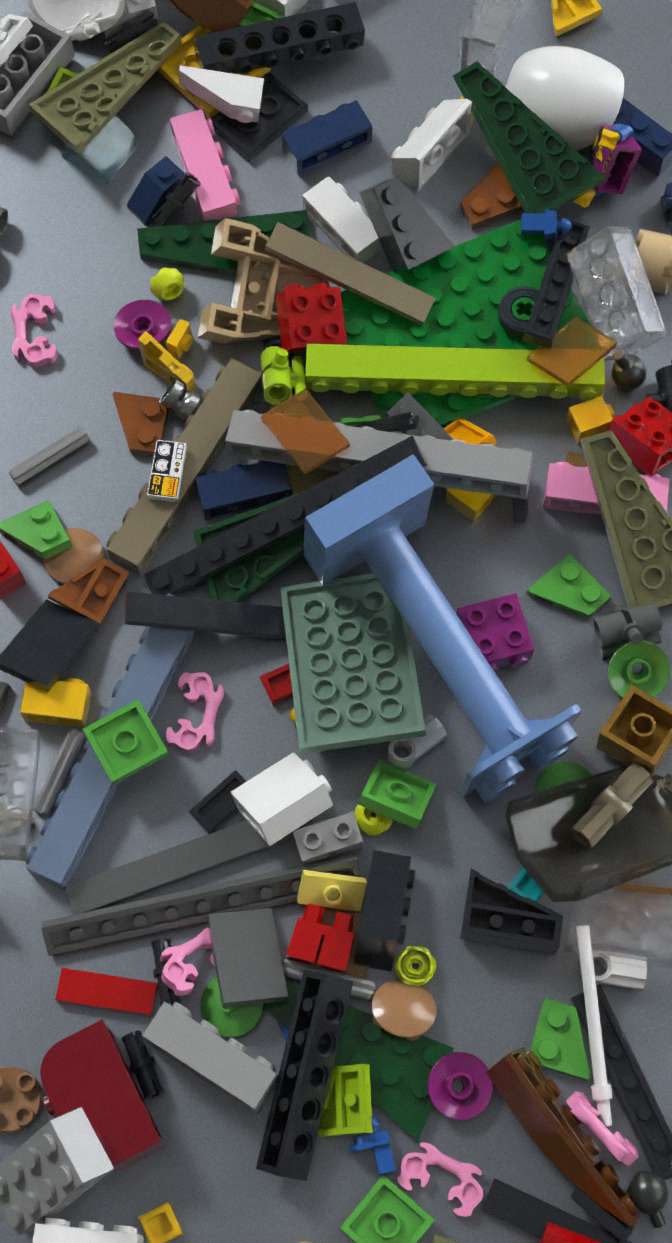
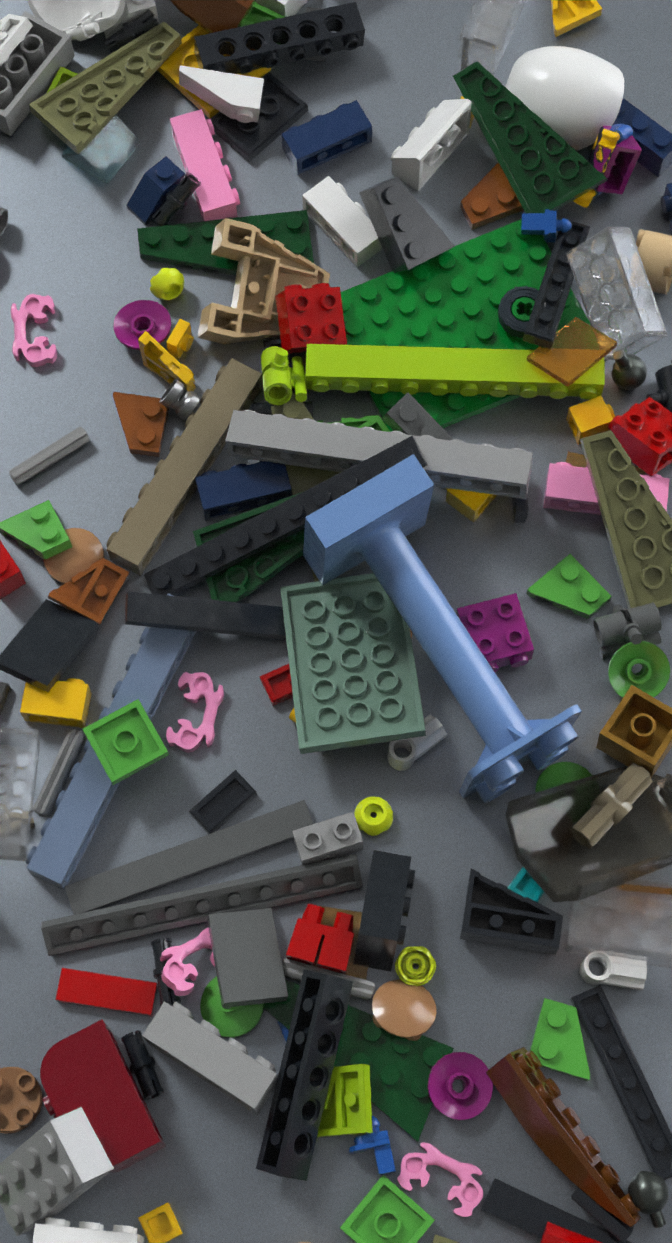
(167, 471): tile -> none
(282, 798): white brick -> none
(305, 431): clear orange piece -> none
(331, 890): light yellow plate -> none
(349, 273): dark tan tile -> none
(397, 794): bright green plate -> none
(399, 422): black axle -> none
(469, 433): light orange tile -> none
(601, 1089): white bar -> none
(620, 1148): bright pink helmet -> none

